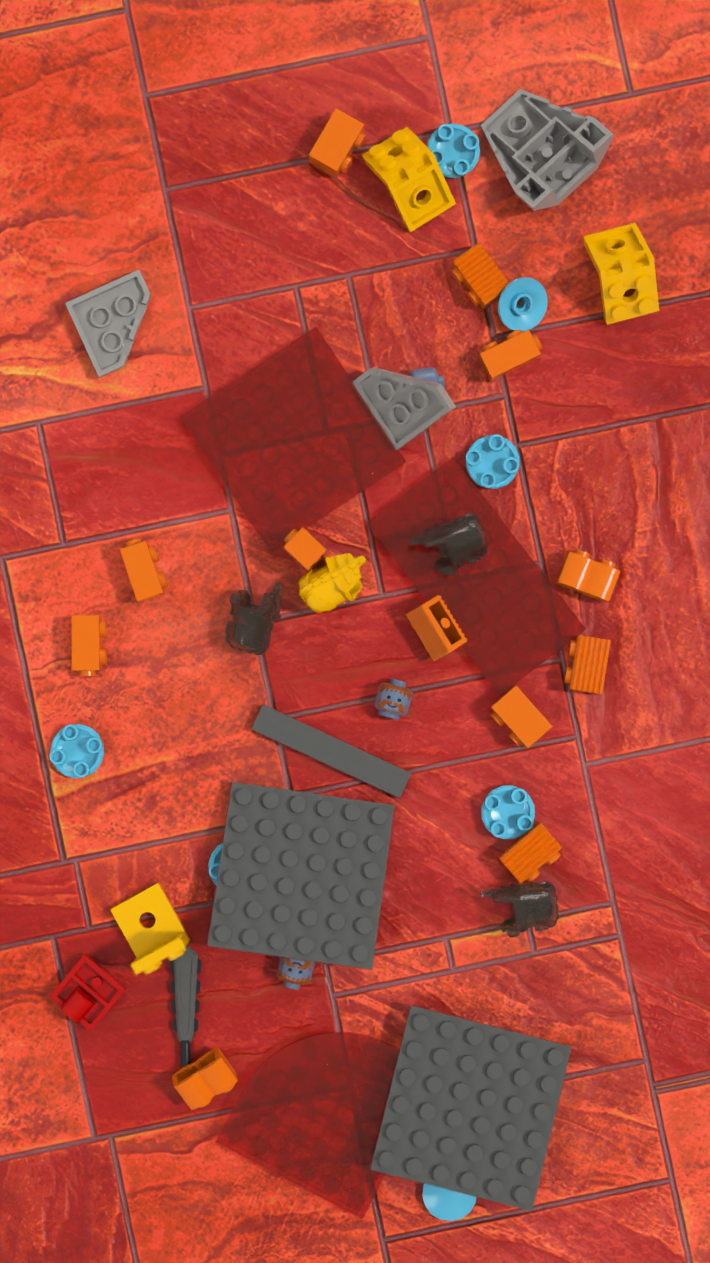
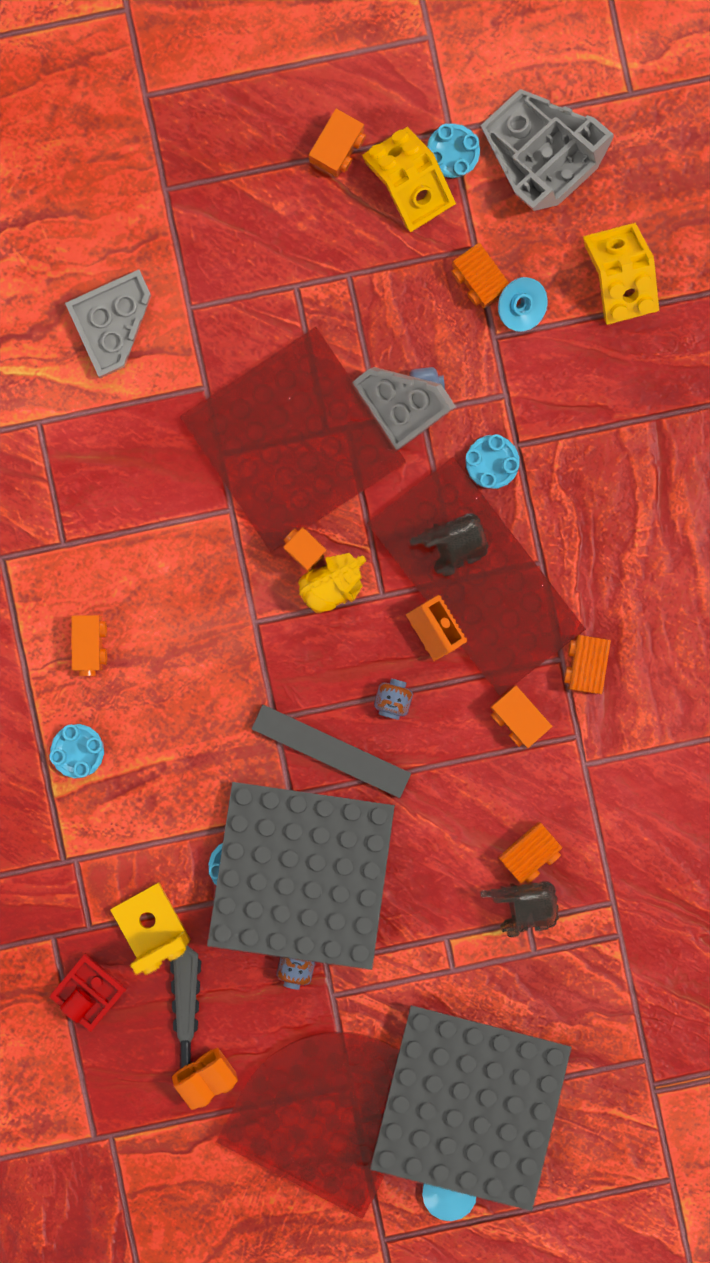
(142, 570): orange brick -> none
(252, 623): clear smoke helmet -> none
(508, 812): medium azure dish -> none
(510, 355): orange brick -> none
(588, 576): orange brick -> none

